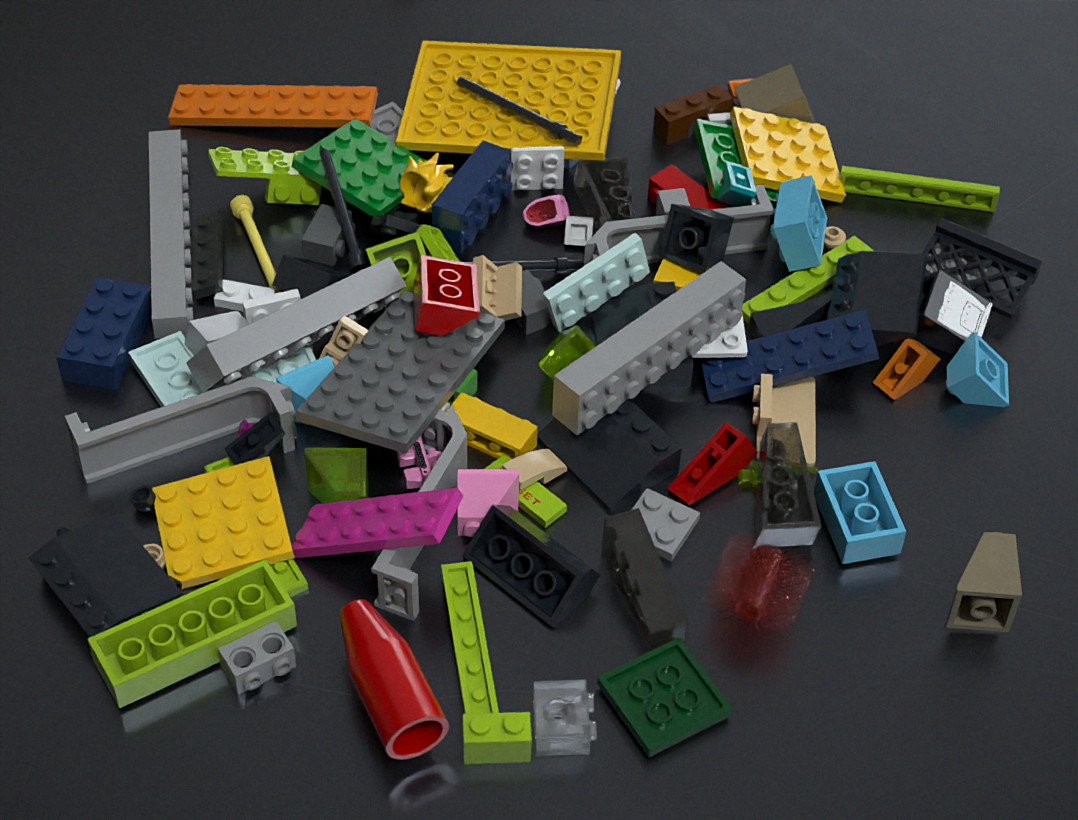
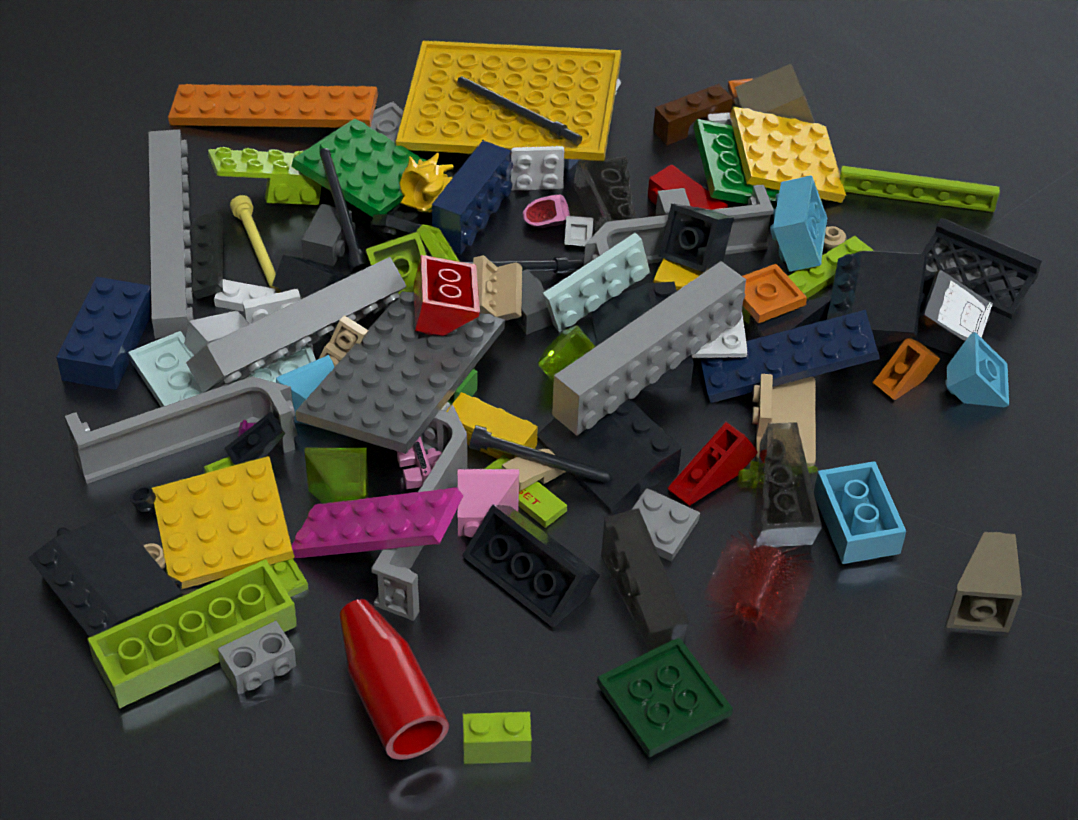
(469, 638): lime plate -> none
(483, 439): none -> black piece
(572, 703): clear brick -> none
(737, 185): teal slope -> none
(771, 293): none -> orange plate

